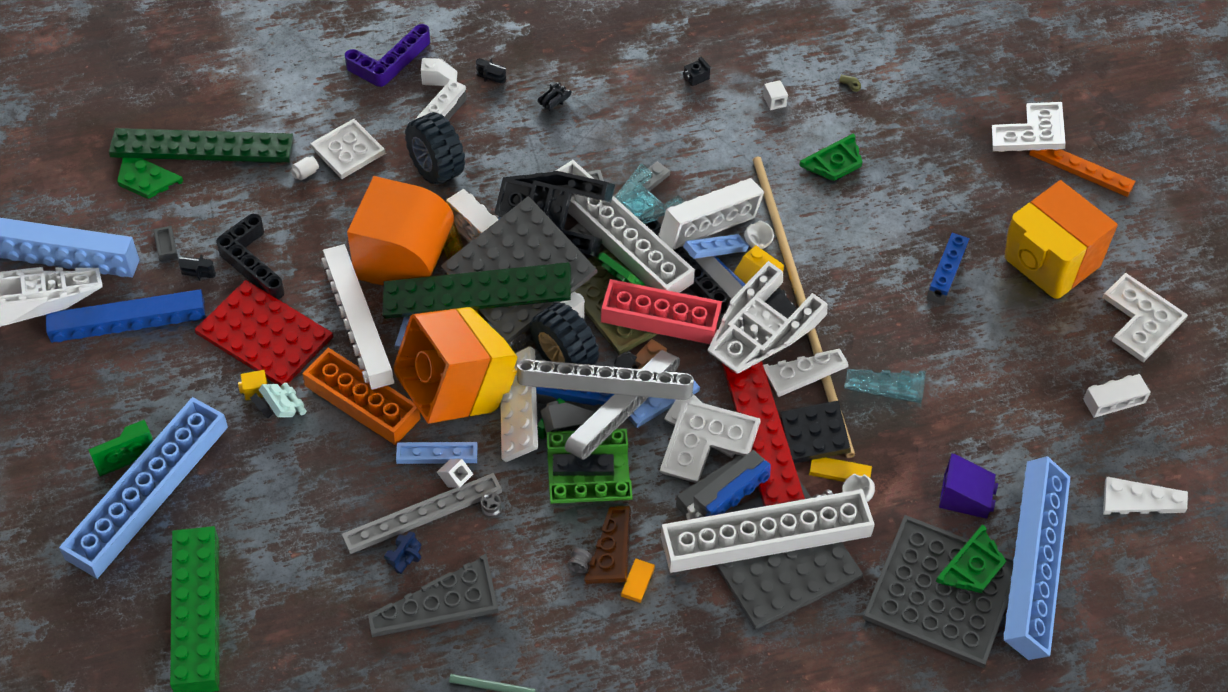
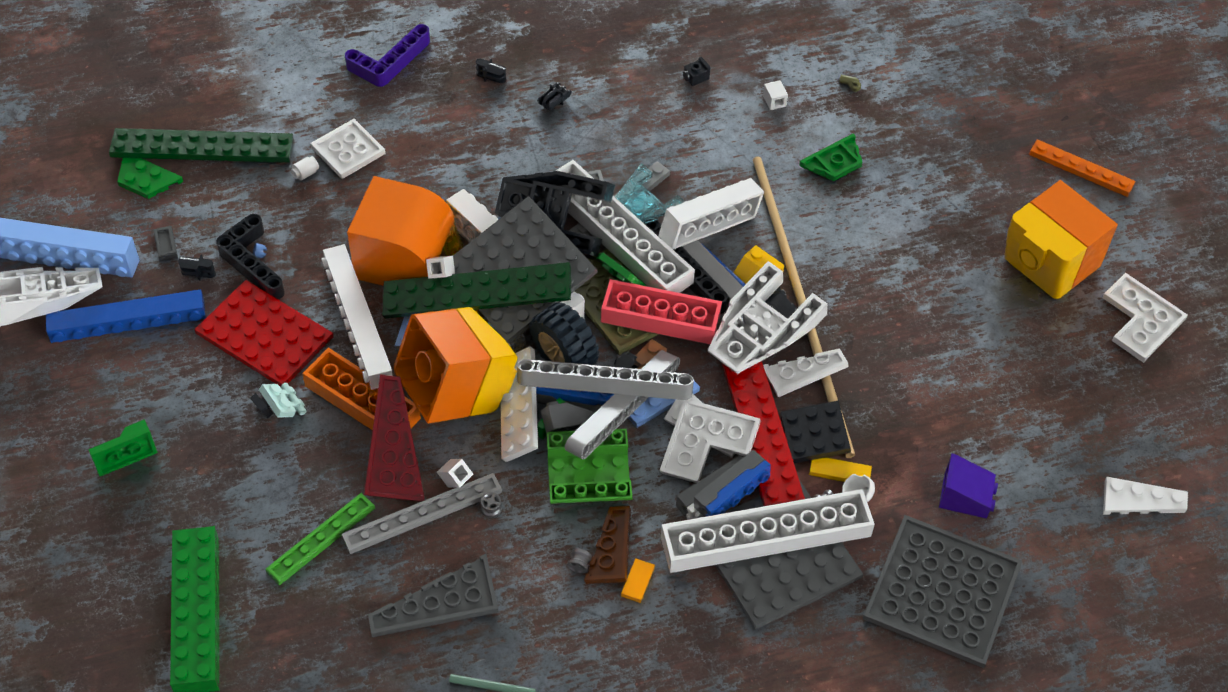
(143, 488): light blue brick -> none
(251, 383): yellow brick -> none
(258, 250): none -> medium blue hinge
(320, 539): none -> bright green tile
(392, 456): none -> dark red wing
(406, 552): dark blue hips -> none
(435, 148): black wheel -> none
(435, 452): light blue plate -> none
(436, 72): white slope -> none
(440, 267): none -> white brick
(447, 100): white piece -> none
(591, 466): black plate -> none
(716, 246): light blue plate -> none
(759, 234): white hair -> none
(895, 385): clear light blue wing -> none
(947, 268): blue piece -> none
(974, 564): green wing -> none
(1037, 559): light blue brick -> none
(1041, 132): white plate -> none
(1116, 395): white brick -> none

